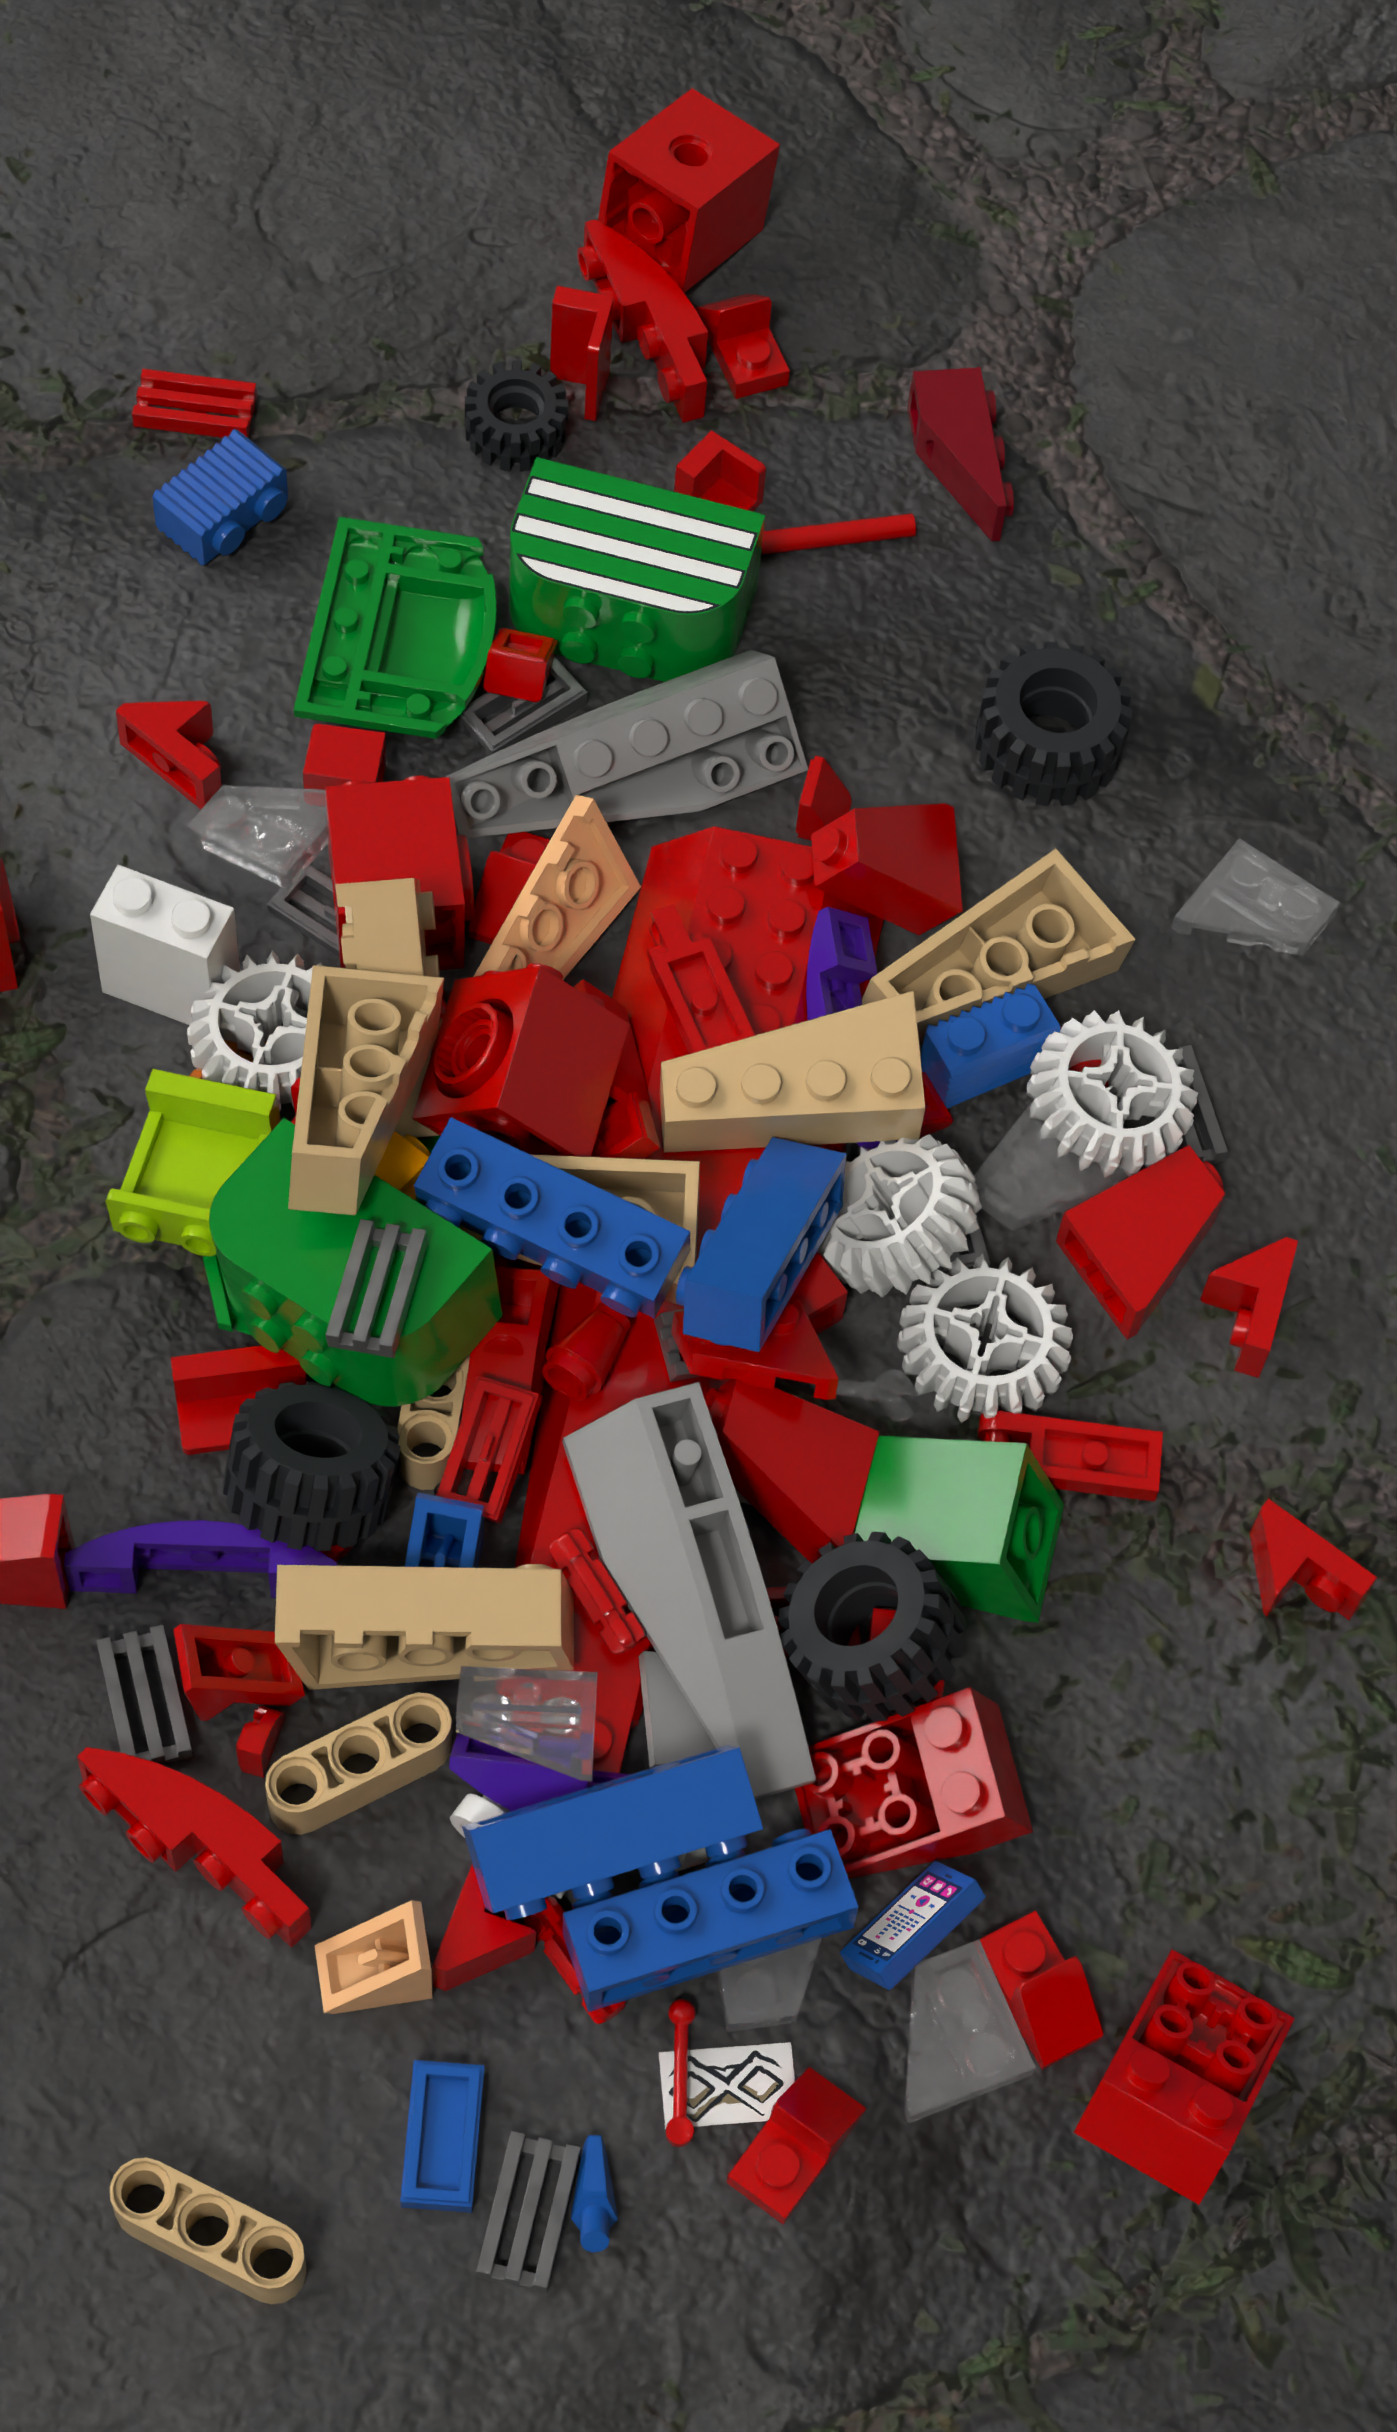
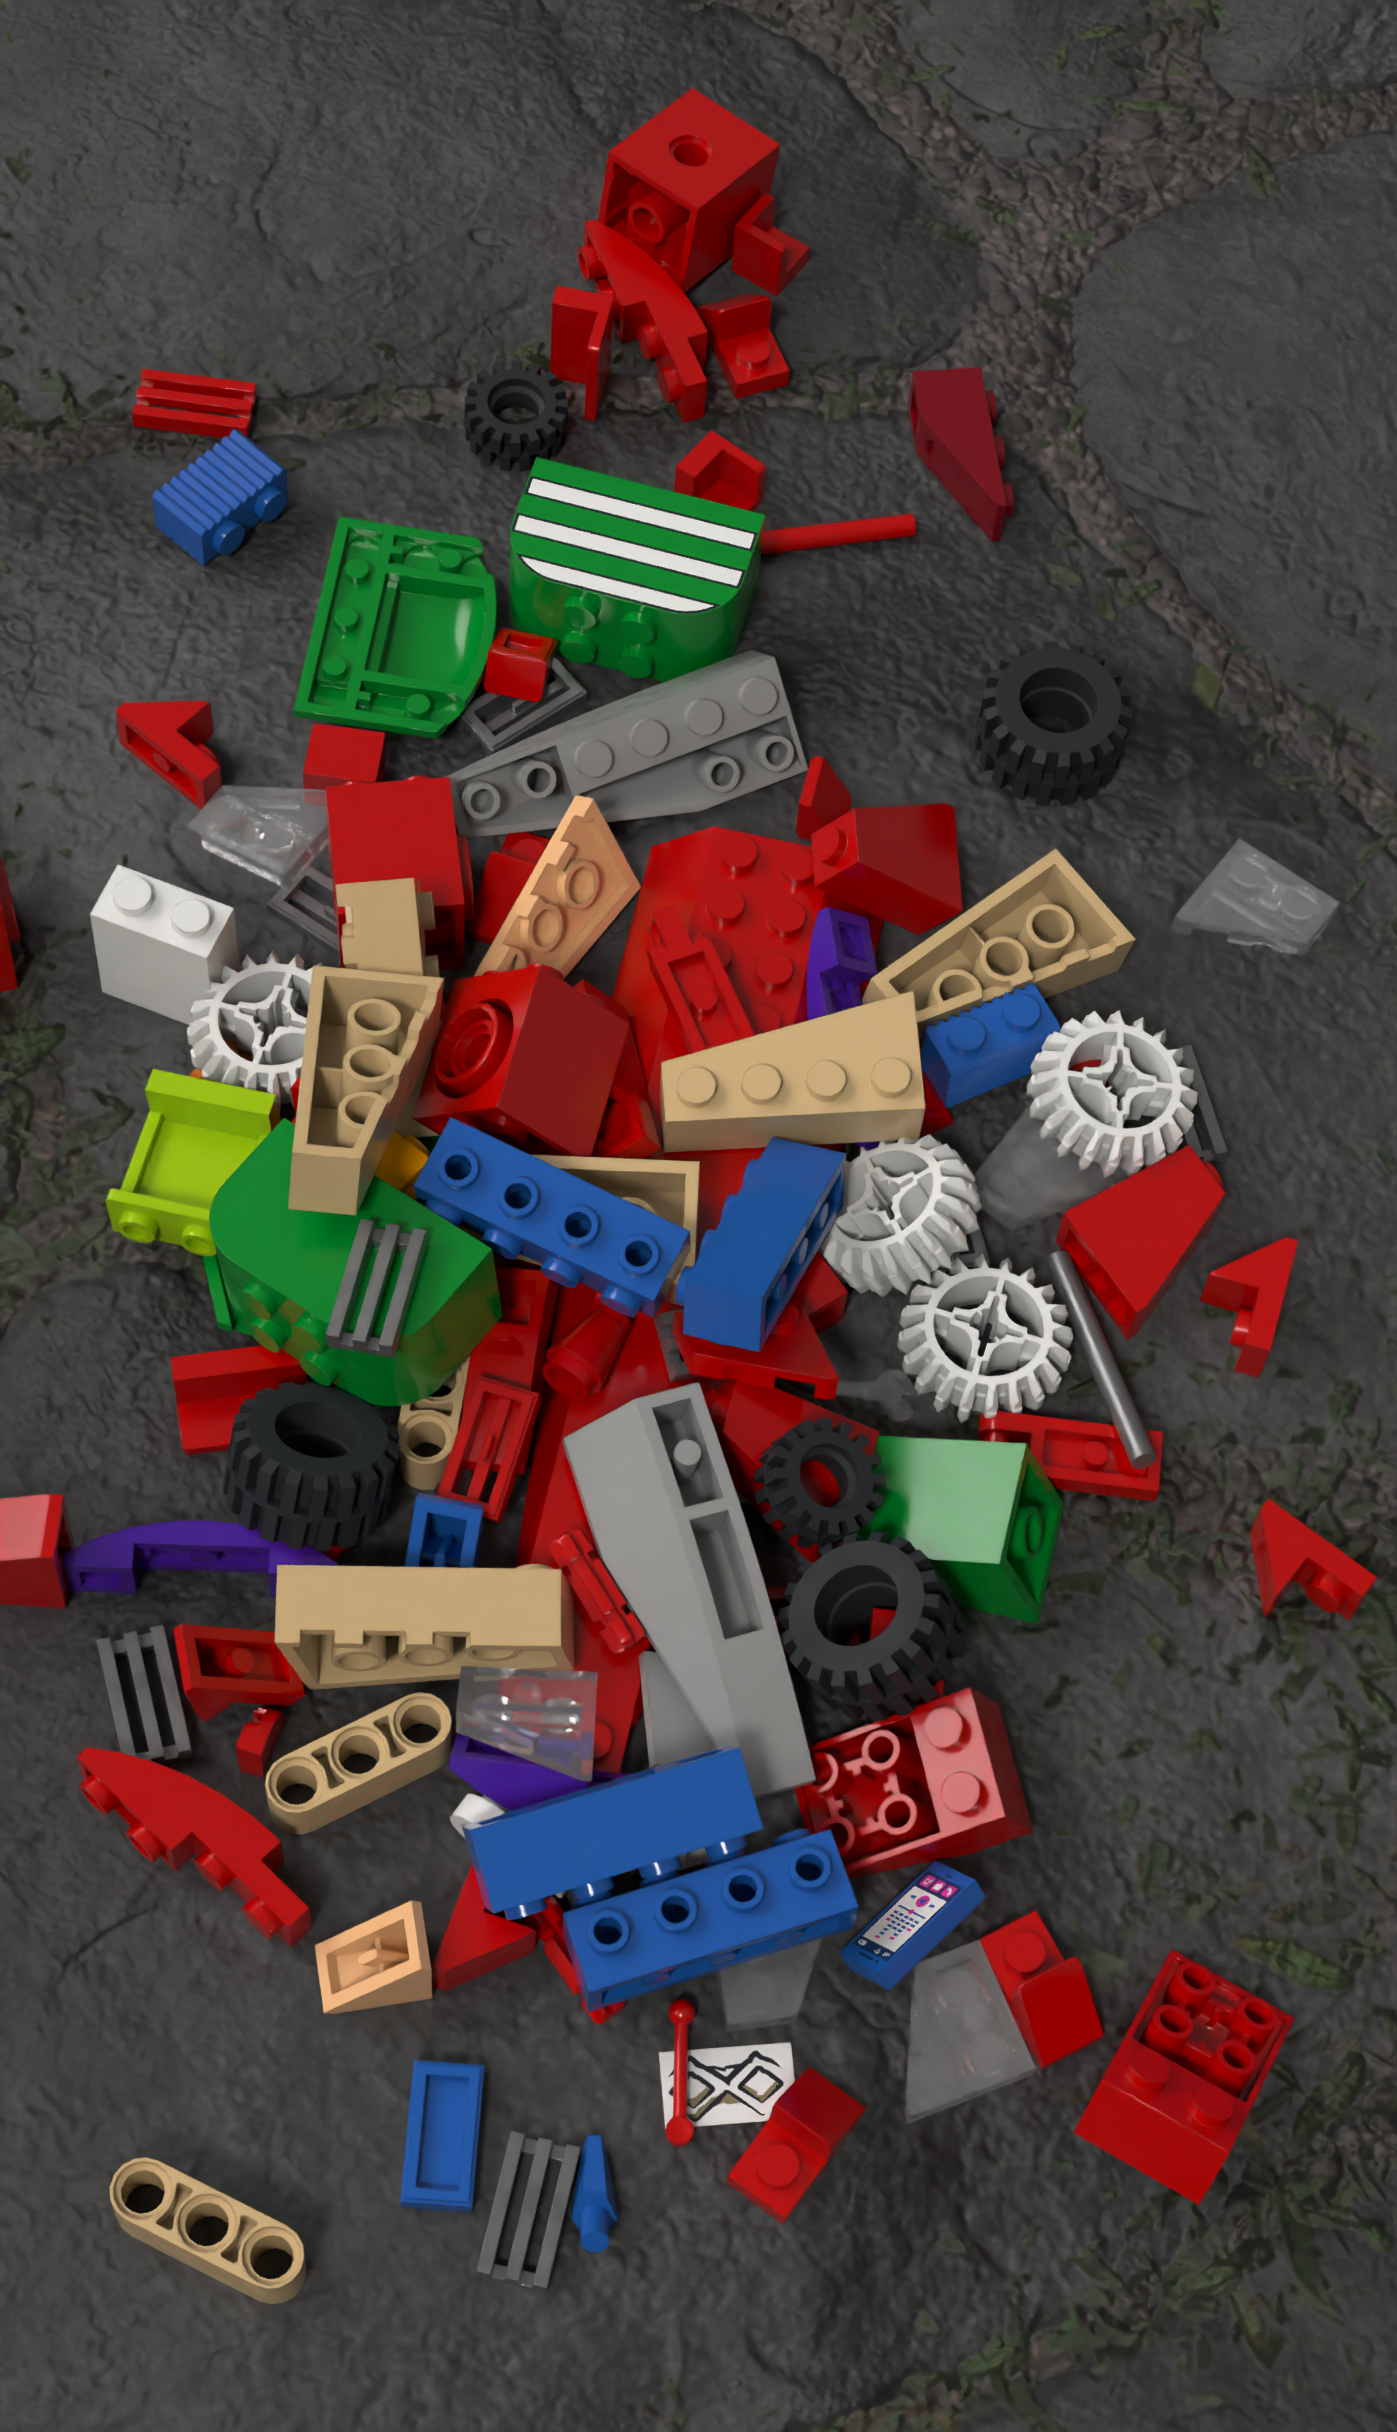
(764, 252): none -> red panel
(846, 1463): none -> black tyre
(1100, 1360): none -> flat silver bar

